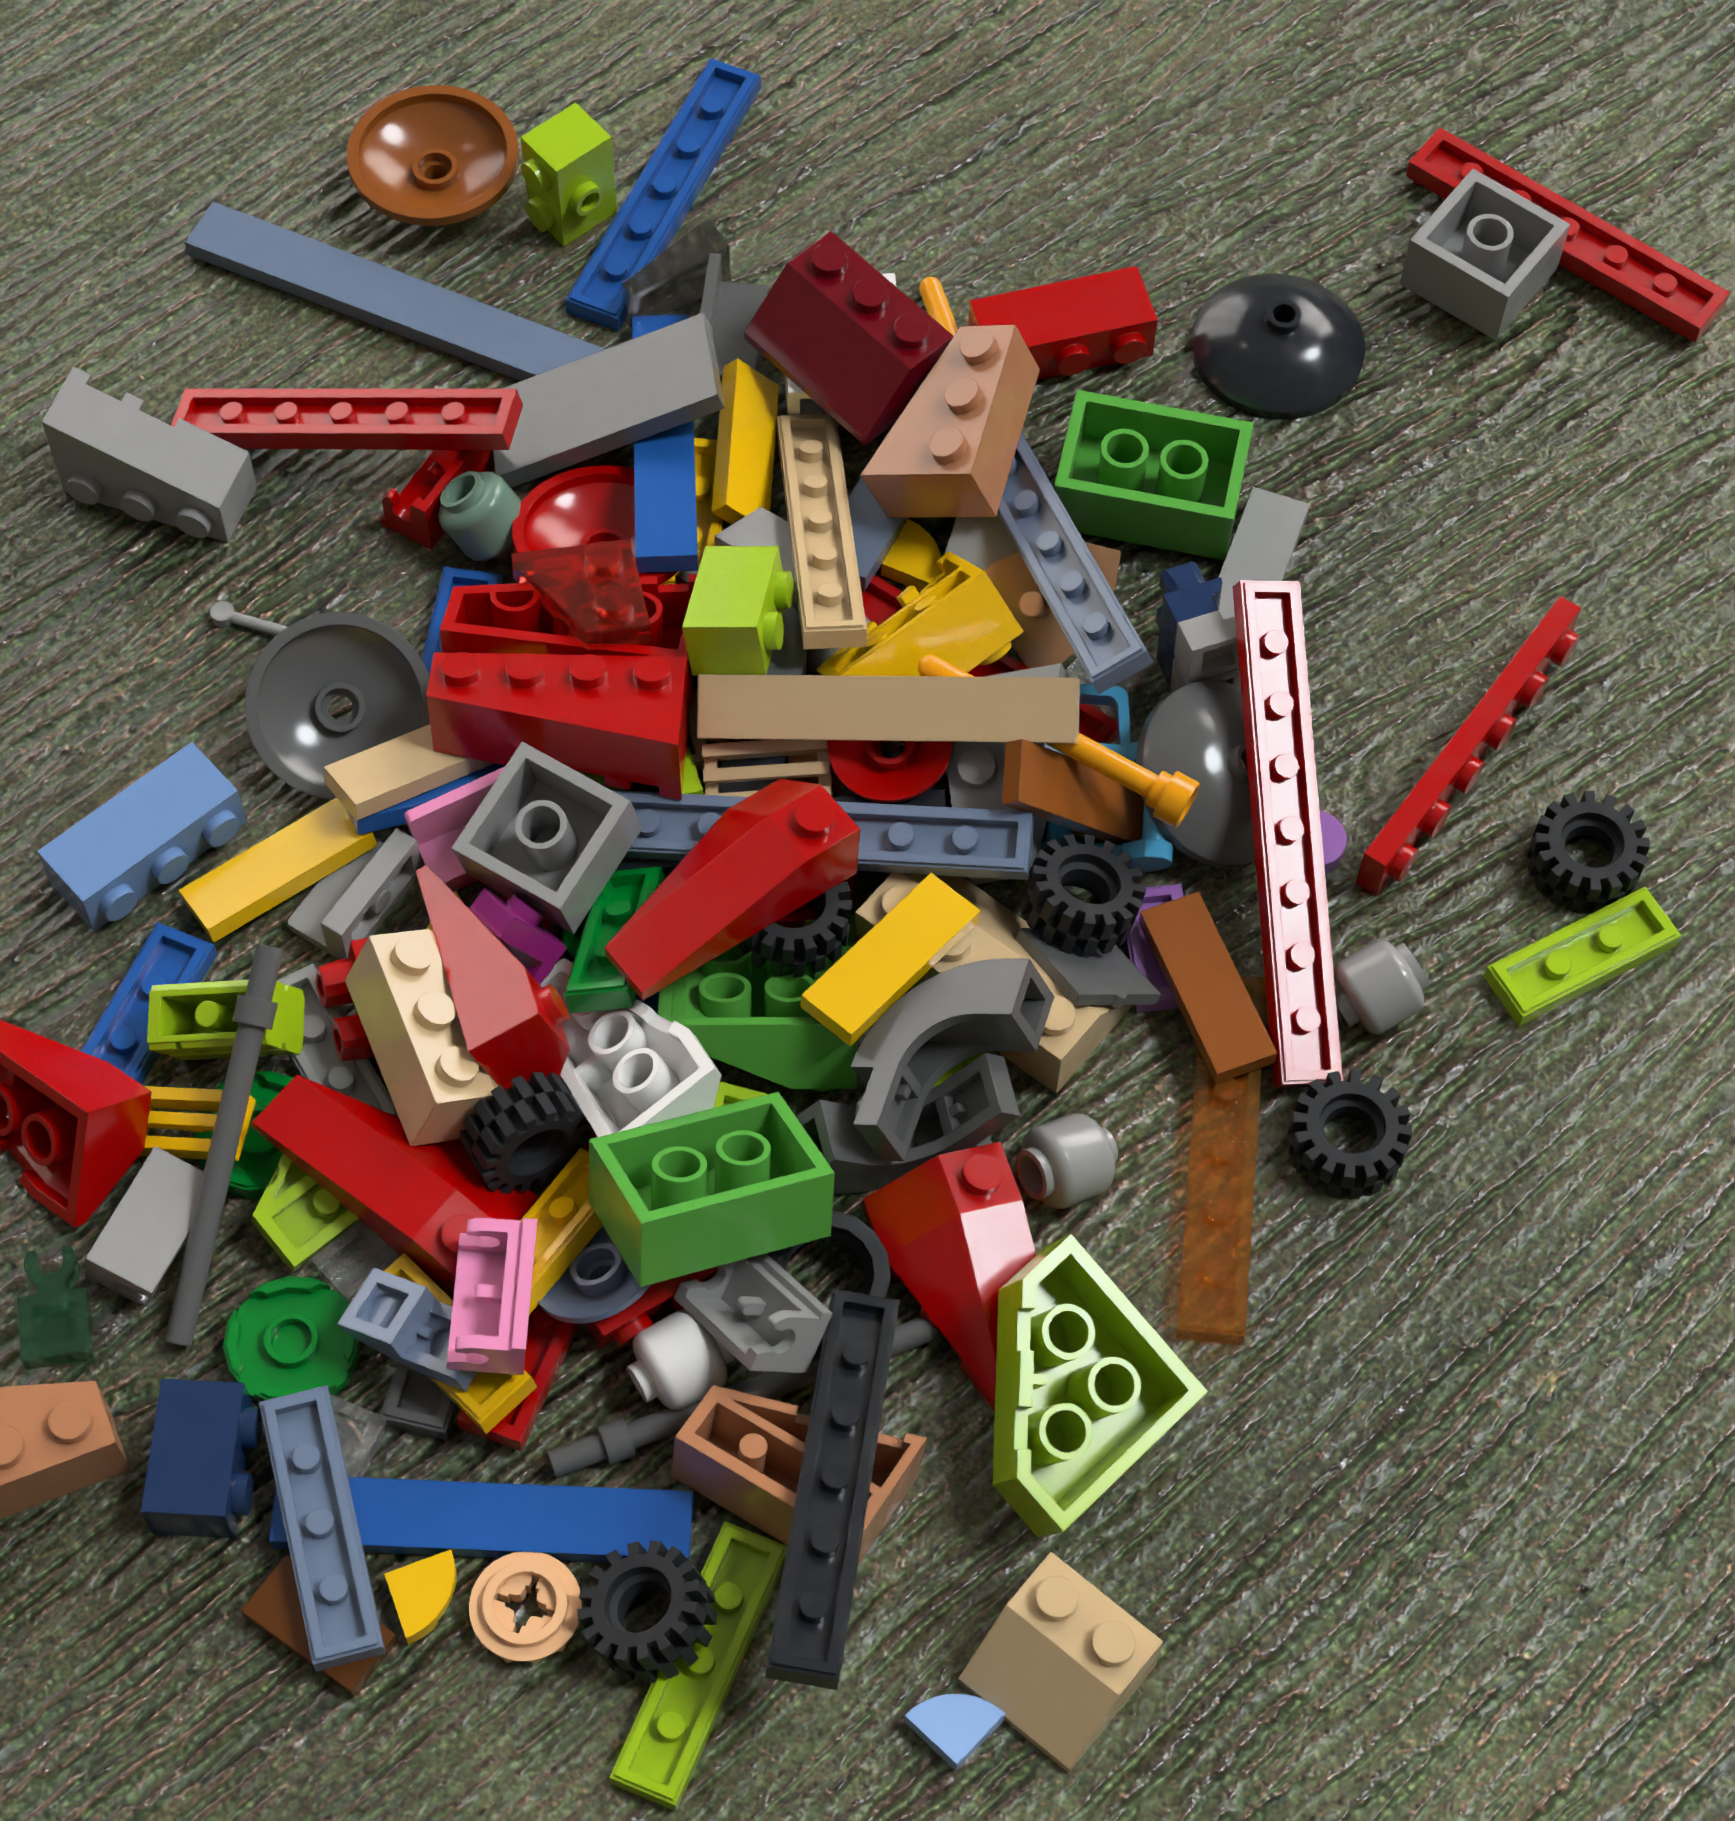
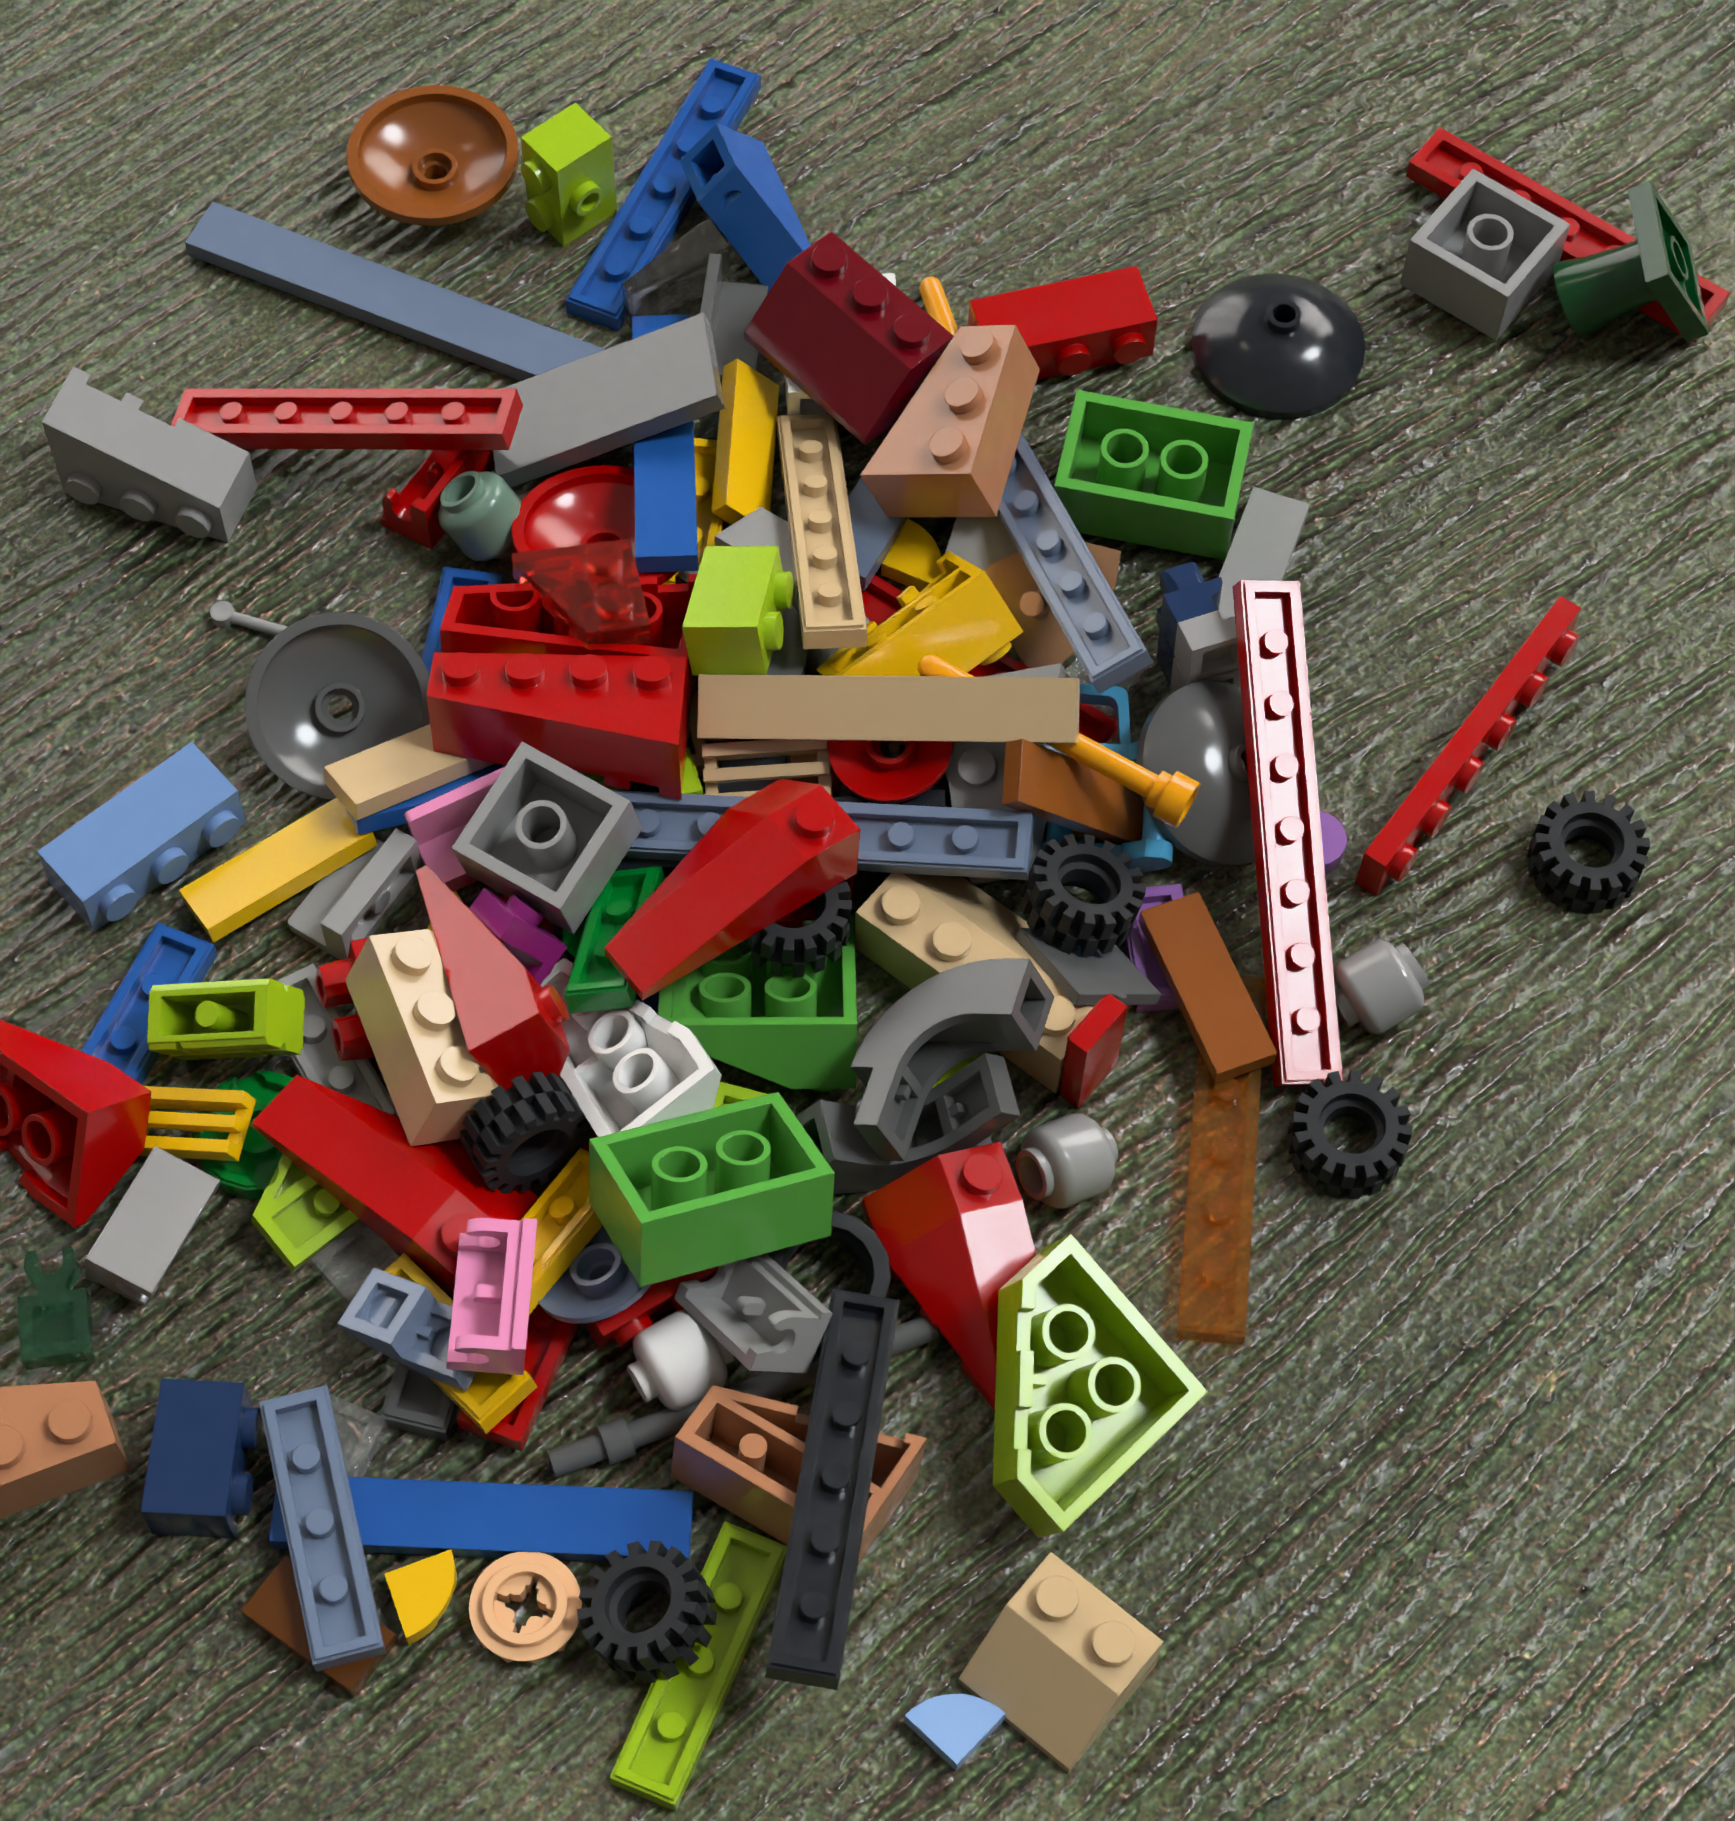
(254, 1015): dark grey bar -> none
(290, 1339): green tile -> none
(745, 200): none -> blue slope
(890, 959): yellow tile -> none
(1092, 1050): none -> red tile
(1582, 956): lime tile -> none
(1636, 274): none -> dark green plant

